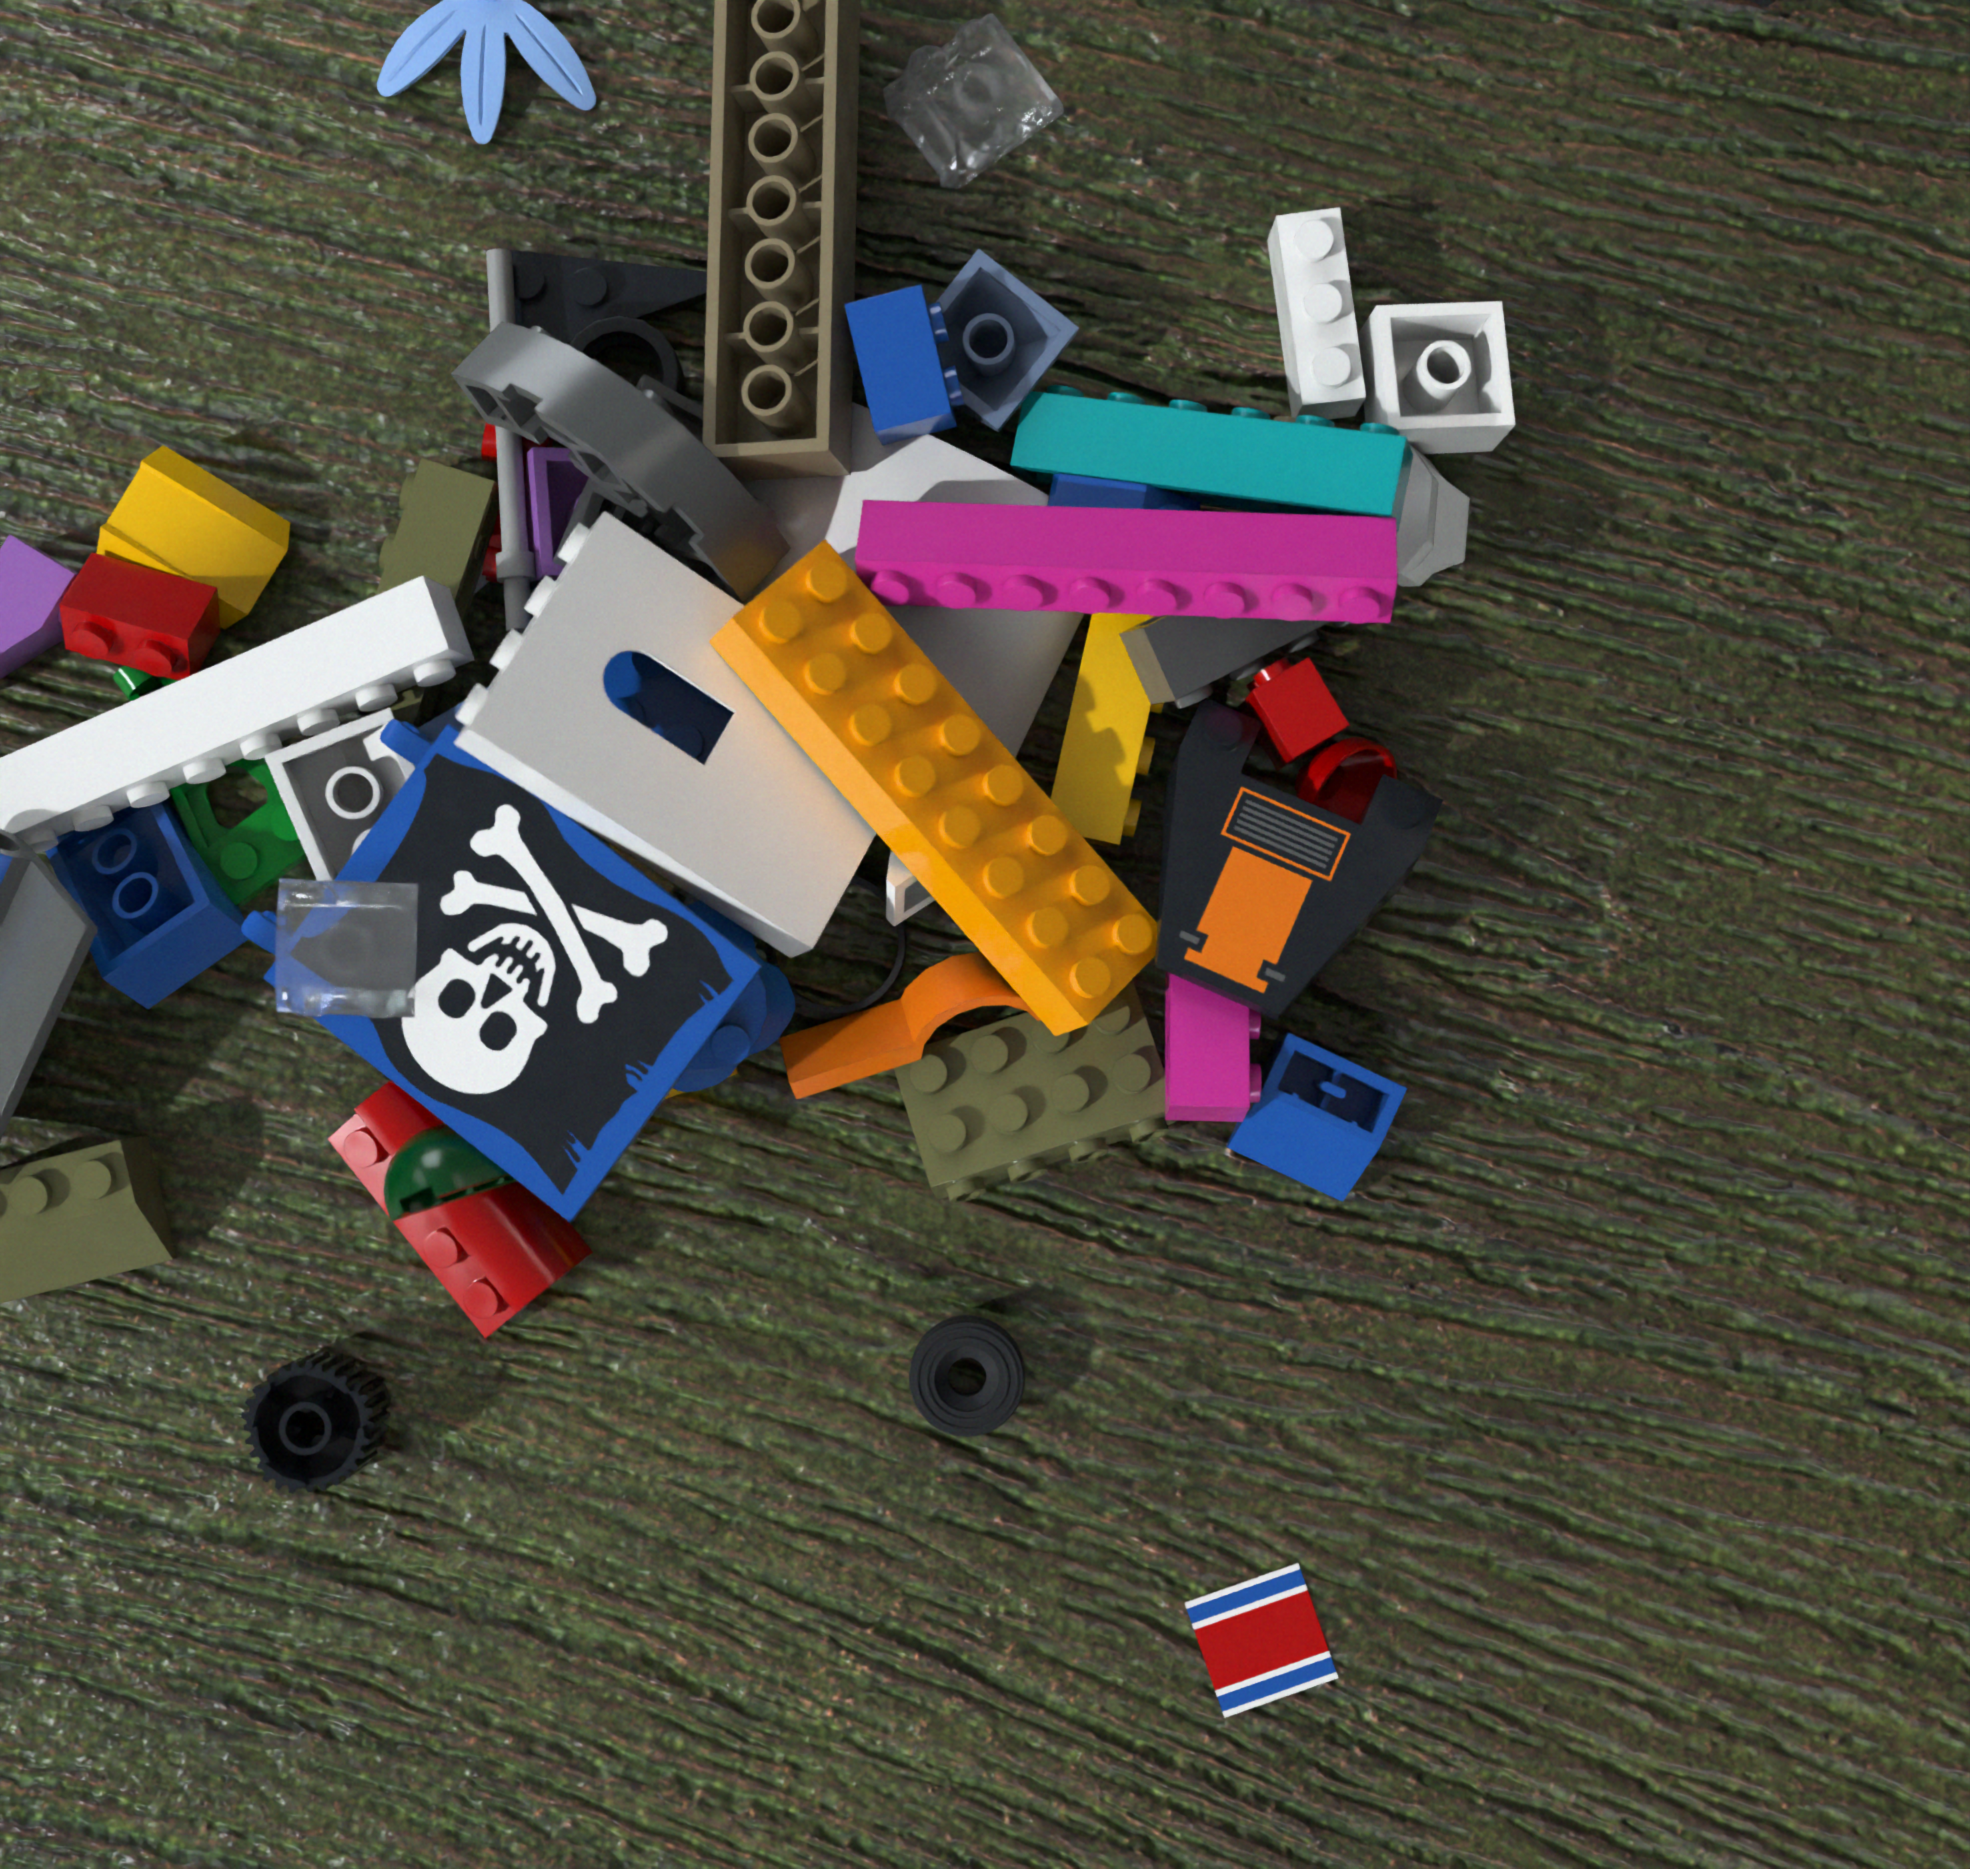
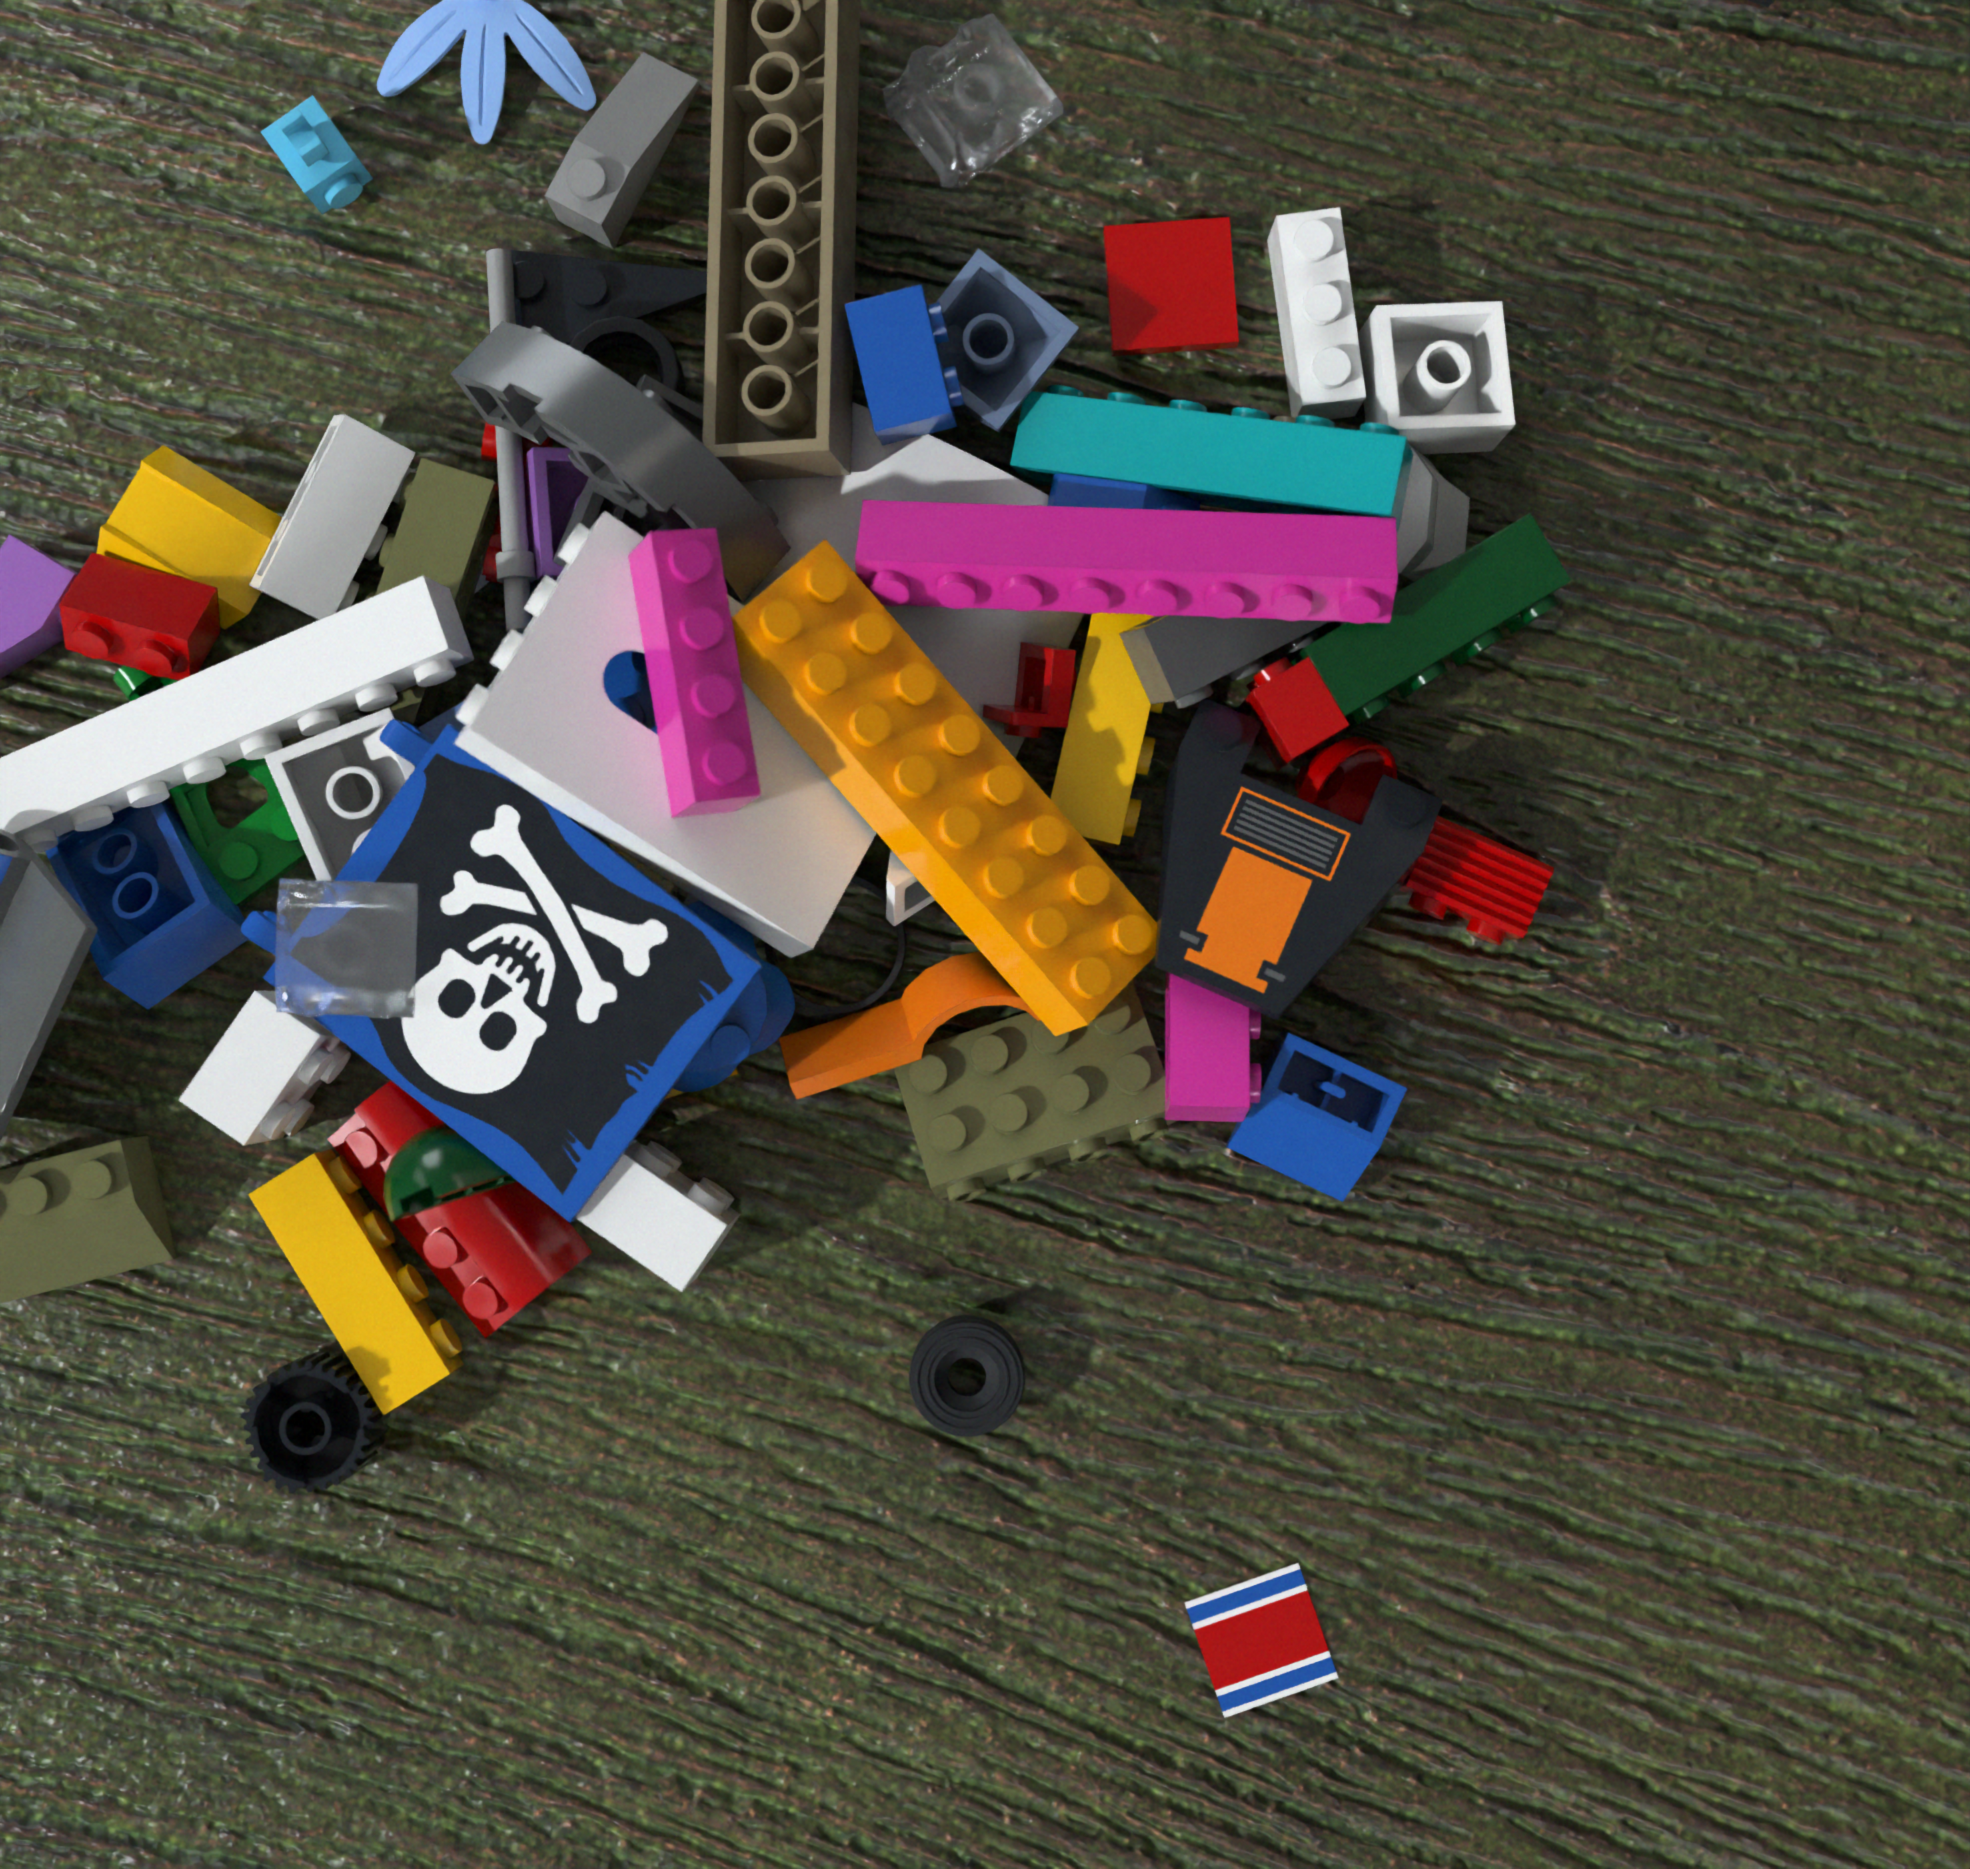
(265, 1072): none -> white brick
(317, 156): none -> medium azure brick
(334, 519): none -> white brick
(358, 1278): none -> yellow brick
(620, 150): none -> light grey slope
(660, 1214): none -> white brick
(694, 672): none -> dark pink brick
(1042, 691): none -> red bracket
(1170, 286): none -> red tile
(1438, 617): none -> dark green brick
(1478, 882): none -> red brick

